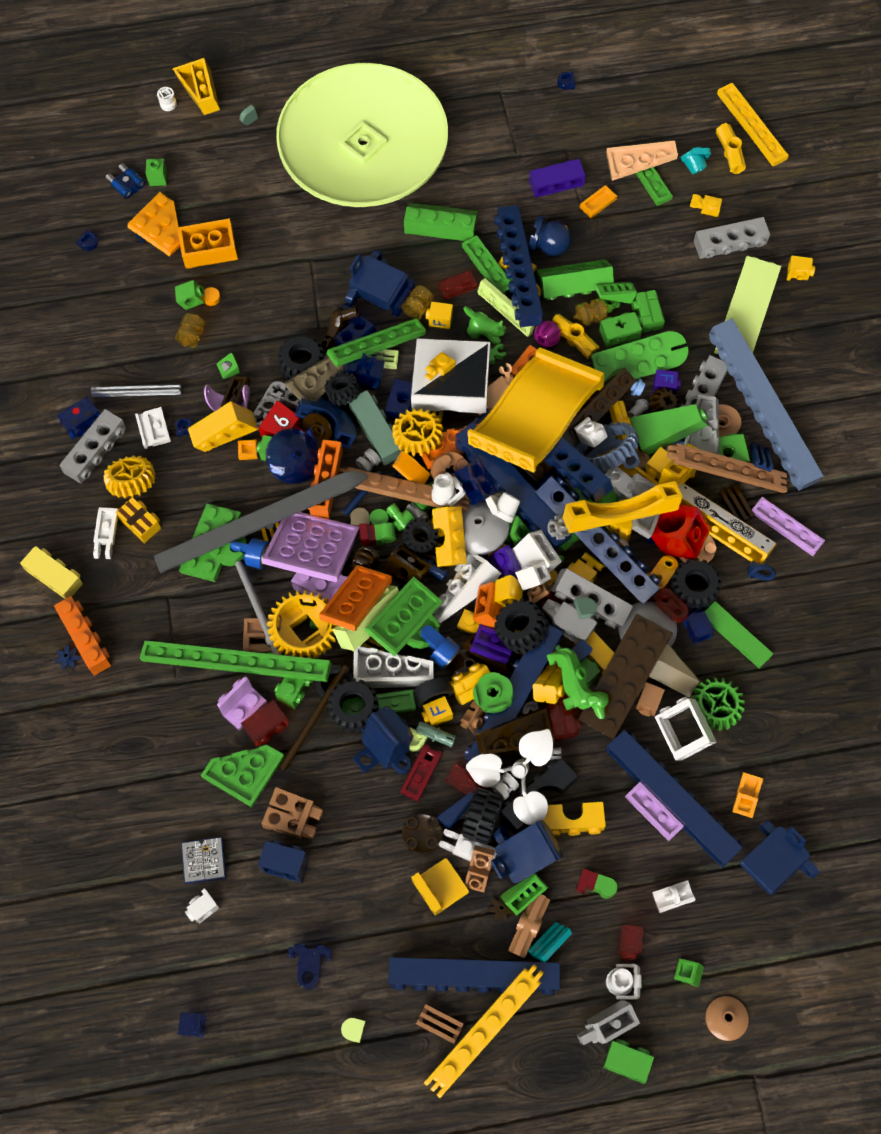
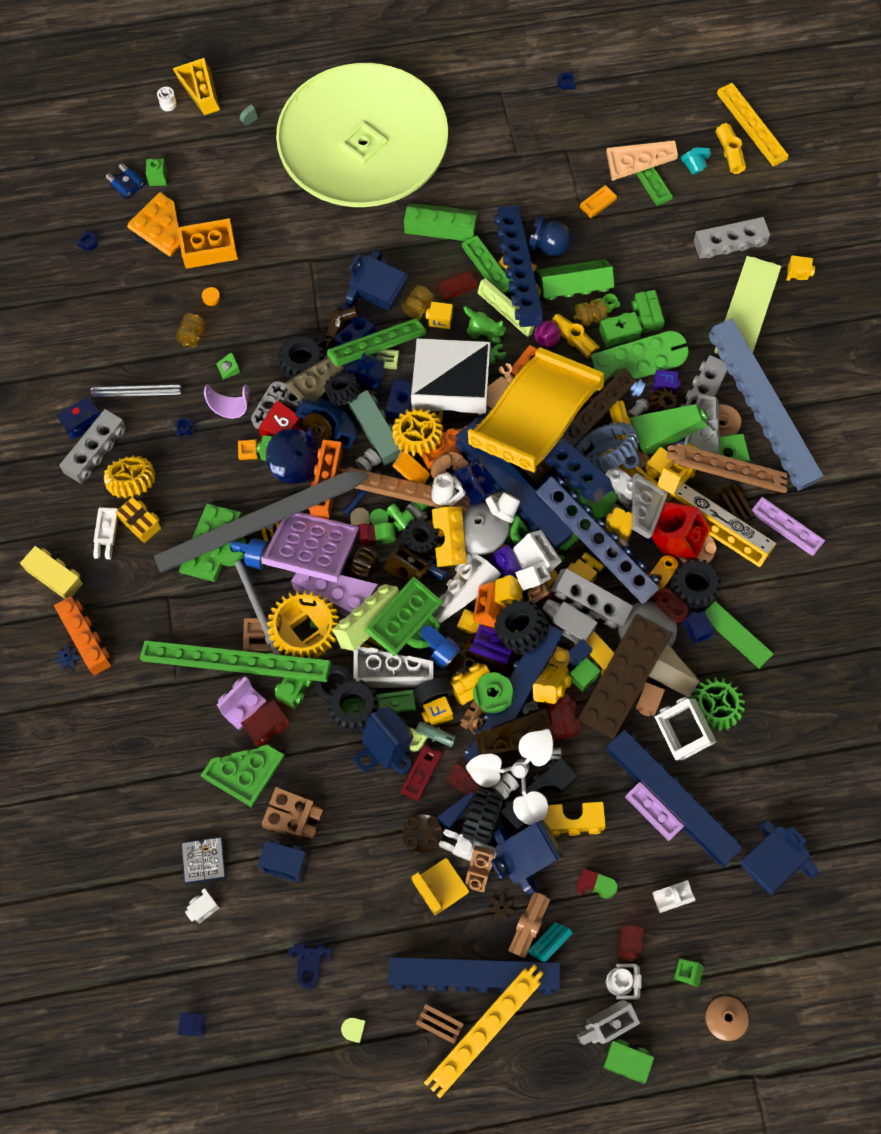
(153, 428): white plate -> none
(189, 294): bright green brick -> none
(222, 427): yellow wedge -> none
(237, 392): dark brown tile -> none
(313, 719): dark brown piece -> none
(355, 598): orange plate -> none
(405, 292): clear blue tile -> none
(439, 365): yellow plate -> none
(515, 892): bright green slope -> none
(556, 178): dark purple brick -> none
(557, 528): light grey gear -> none
(575, 683): bright green animal -> none
(585, 607): sand green tile -> none
(589, 515): yellow arch -> none
(590, 432): white brick -> none
(617, 292): bright green slope -> none
(708, 205): yellow plate -> none
(747, 795): light orange slope -> none
(754, 567): dark blue piece -> none
(764, 457): dark blue tile -> none

